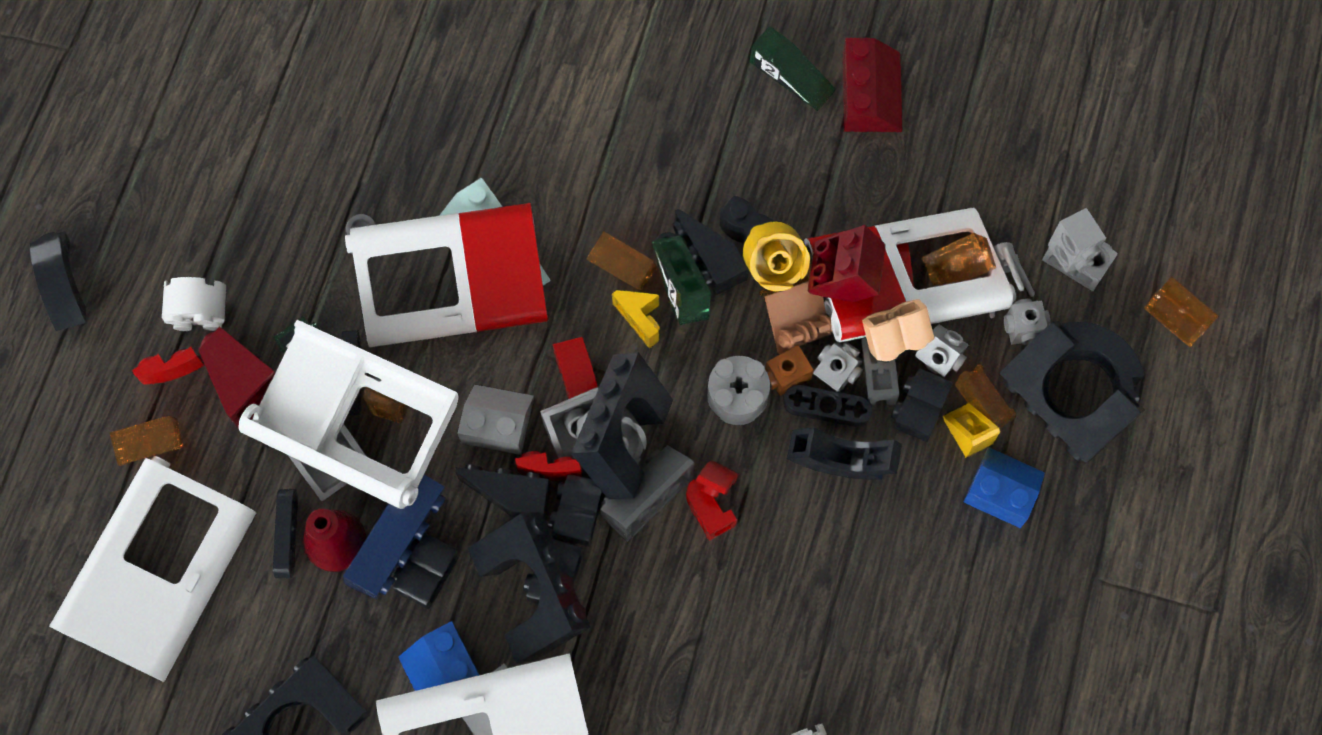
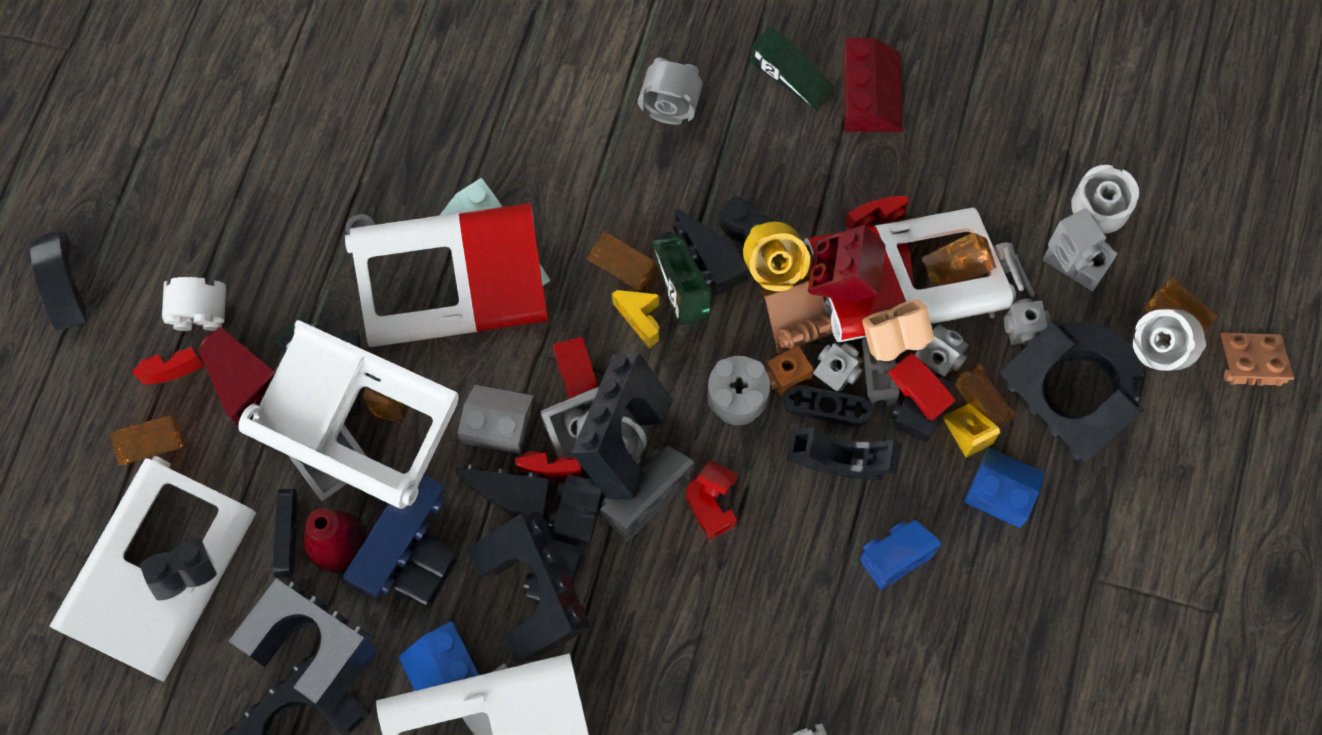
(172, 572): none -> black brick
(342, 649): none -> arch
(670, 91): none -> light grey brick
(884, 210): none -> red slope
(899, 553): none -> blue slope
(922, 385): none -> red slope
(1108, 196): none -> white brick
(1153, 332): none -> white brick
(1255, 358): none -> nougat hinge

